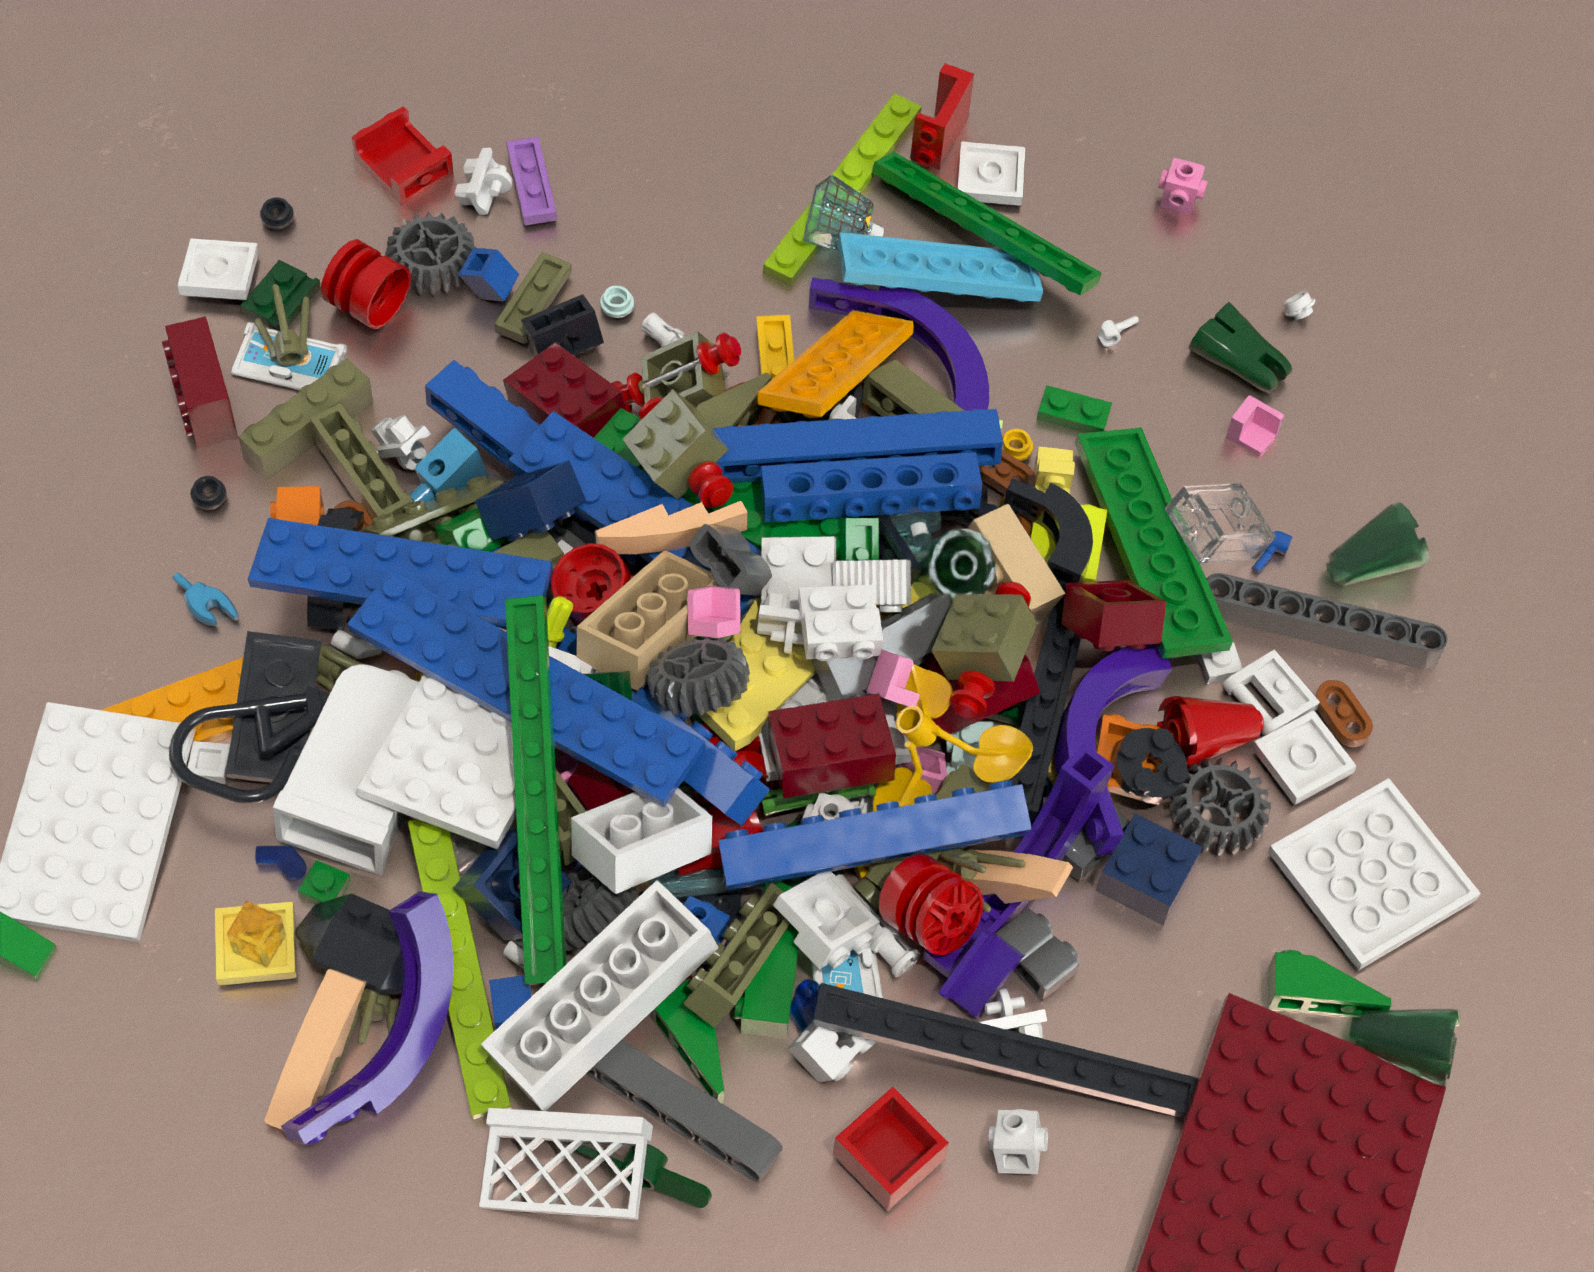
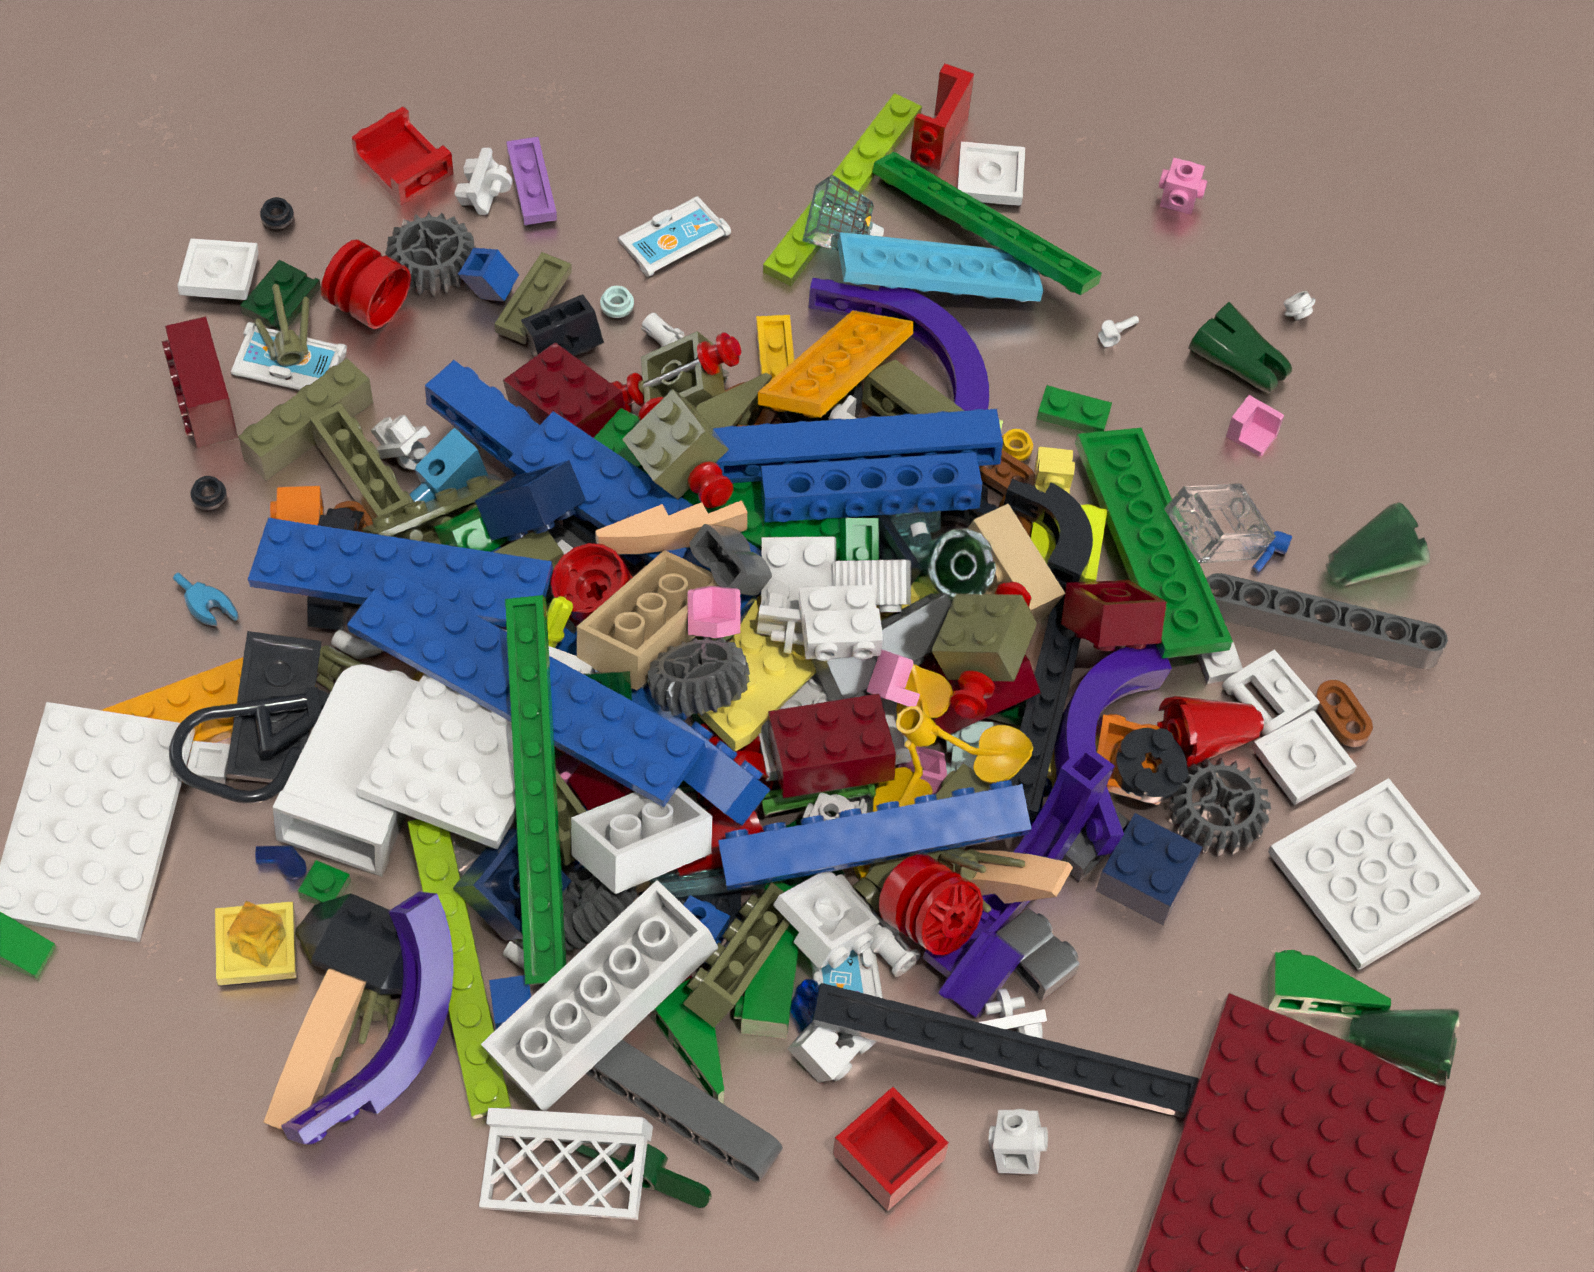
(689, 229): none -> door

